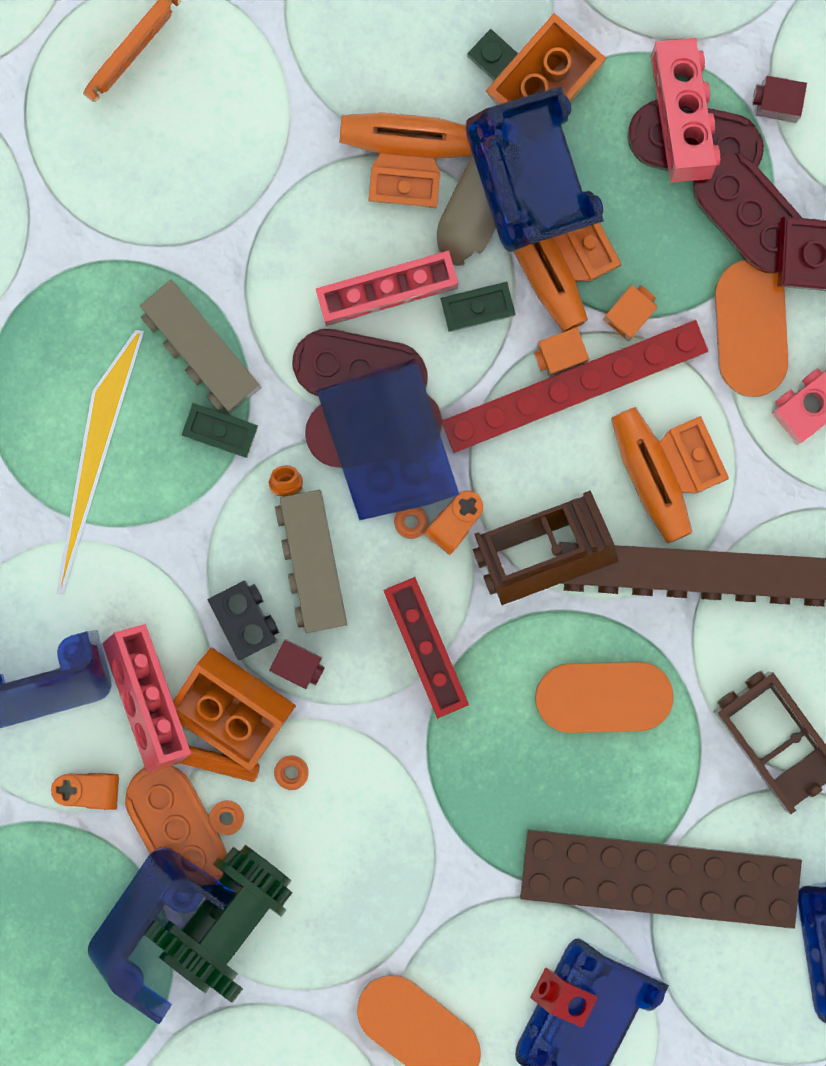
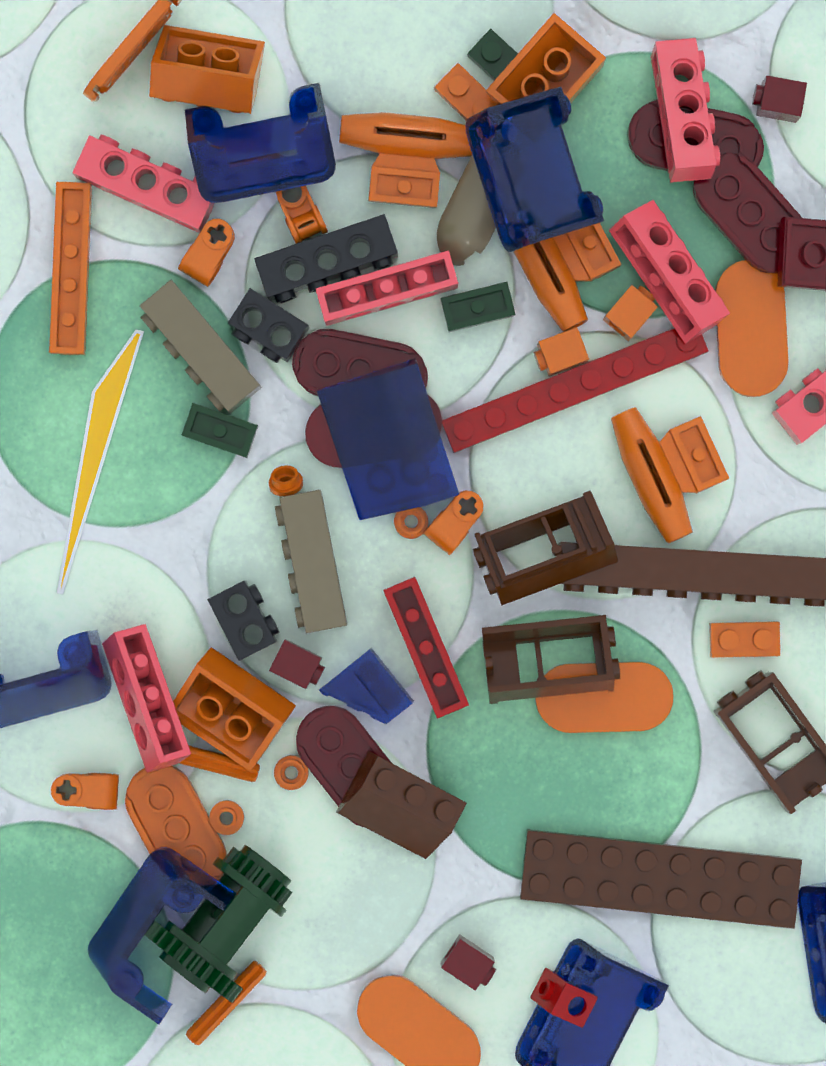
(70, 268): none -> orange plate
(93, 169): none -> coral brick
(205, 258): none -> orange piece
(206, 69): none -> orange slope
(222, 1007): none -> orange axle
(262, 153): none -> clear blue windscreen
(272, 319): none -> black brick
(300, 214): none -> orange piece
(334, 747): none -> dark red tile
(369, 688): none -> clear blue wing
(373, 232): none -> black brick
(400, 806): none -> reddish brown slope
(463, 92): none -> orange plate
(469, 963): none -> dark red brick
(502, 660): none -> reddish brown door
(669, 271): none -> coral brick
(744, 639): none -> orange plate

